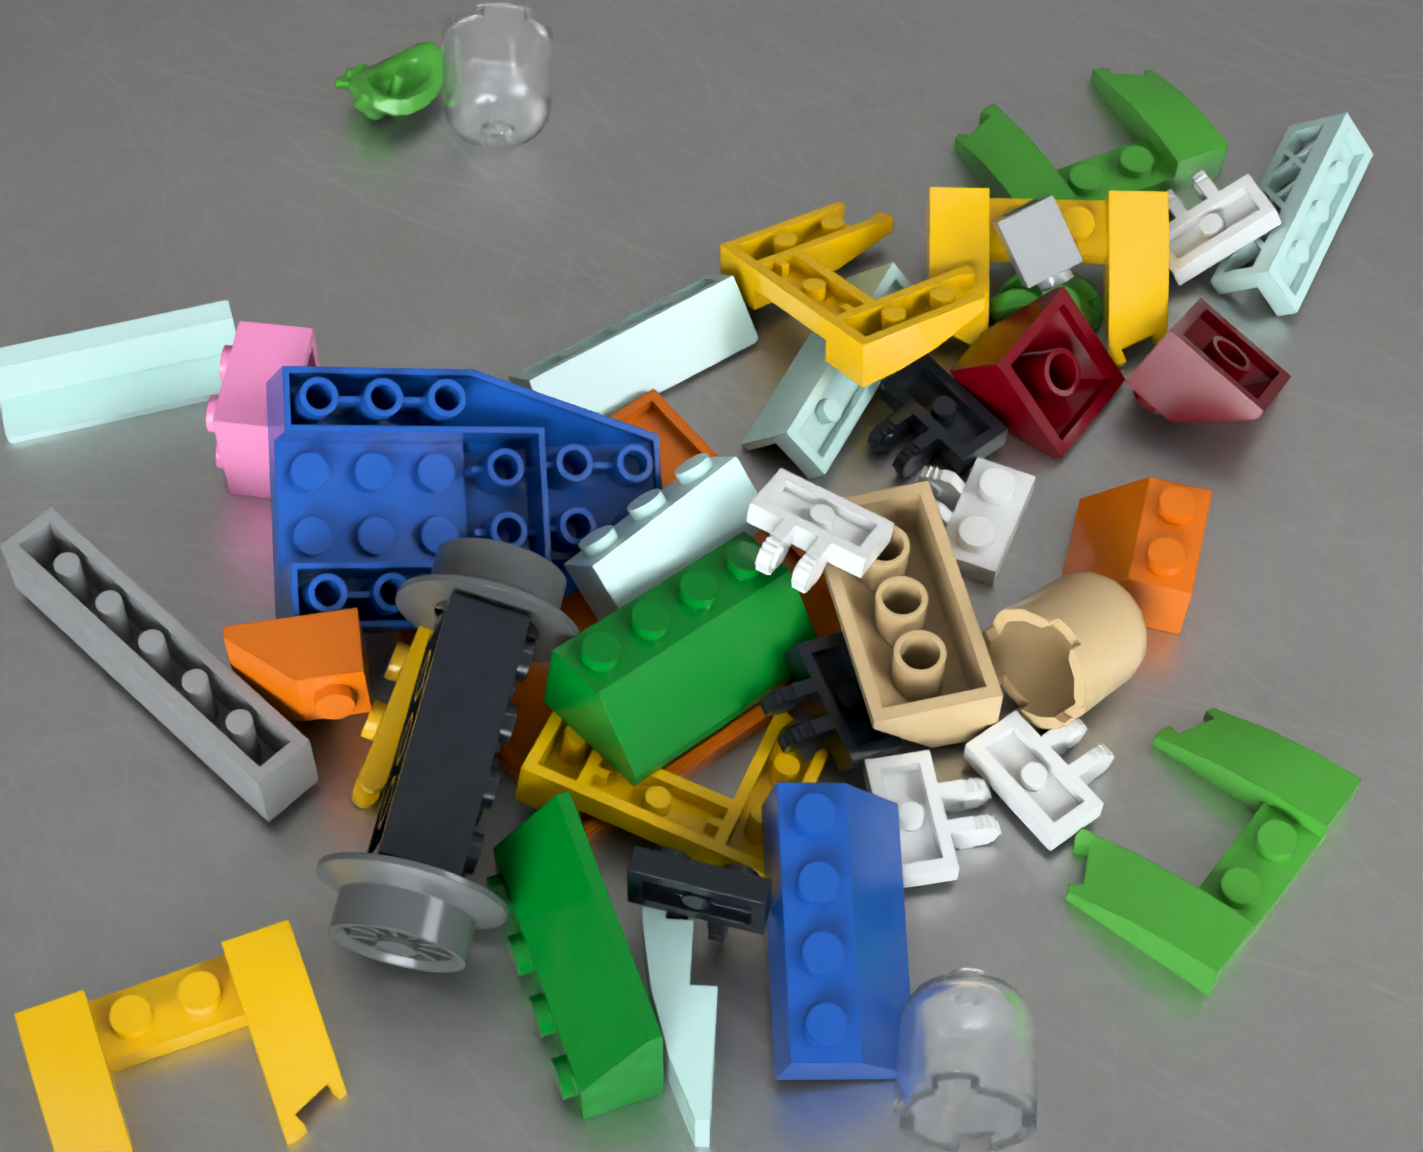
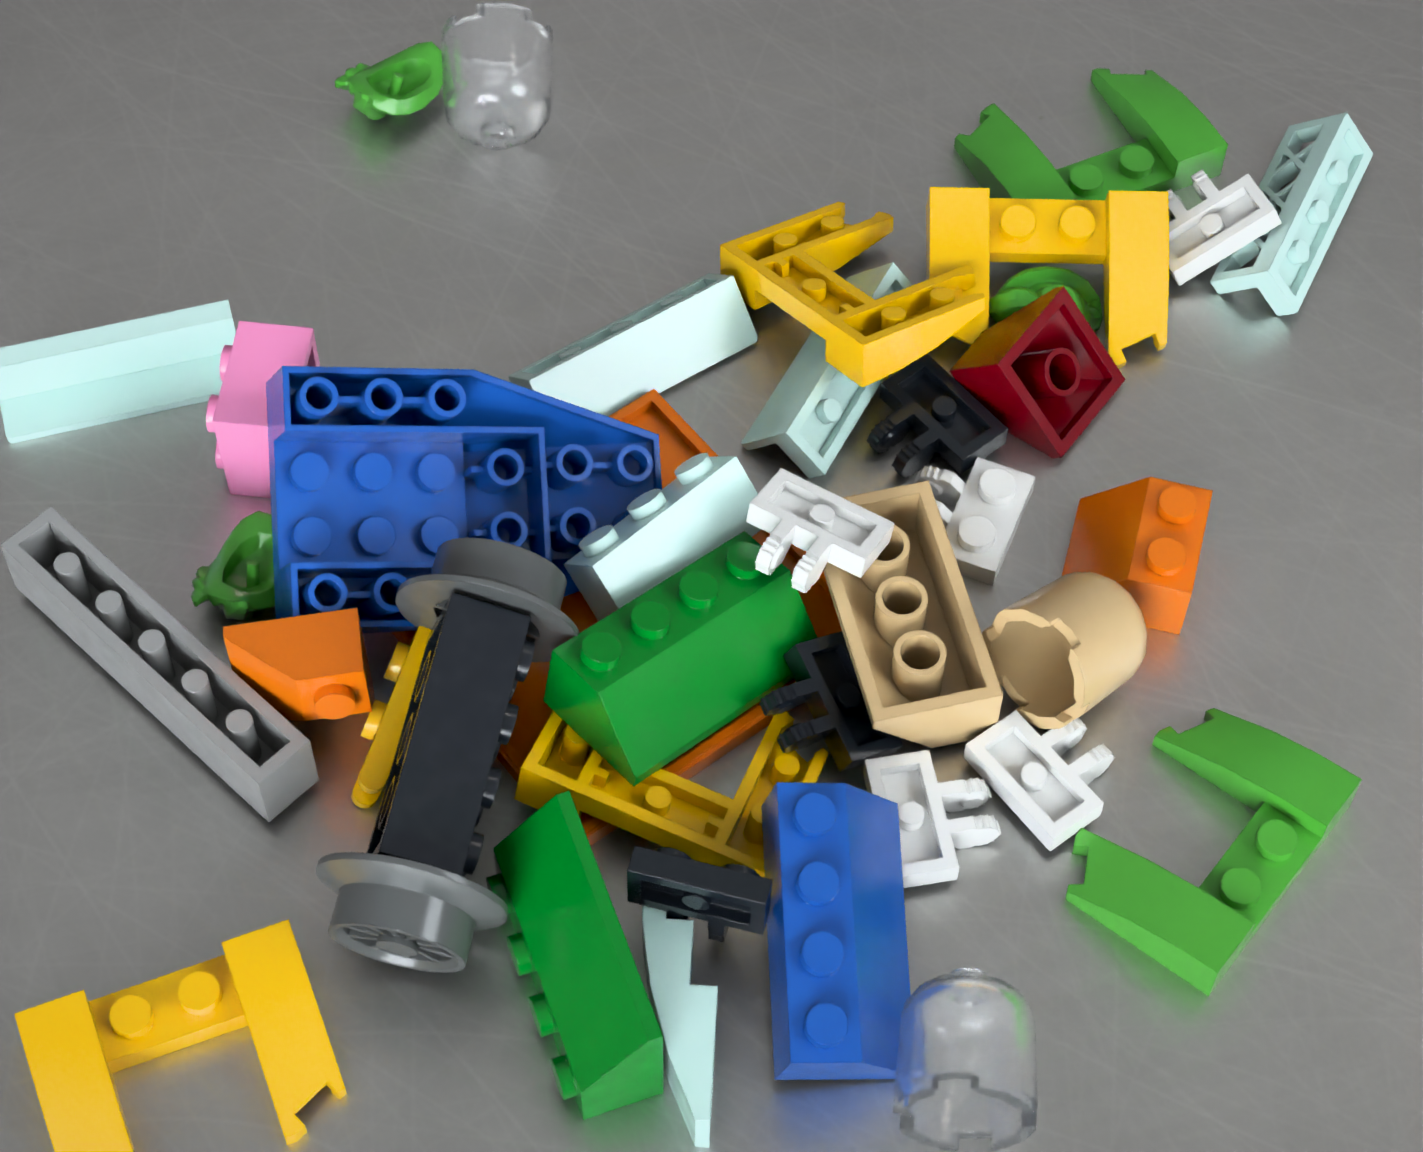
(242, 572): none -> bright green hat
(1038, 243): brick -> none
(1206, 372): dark red slope -> none

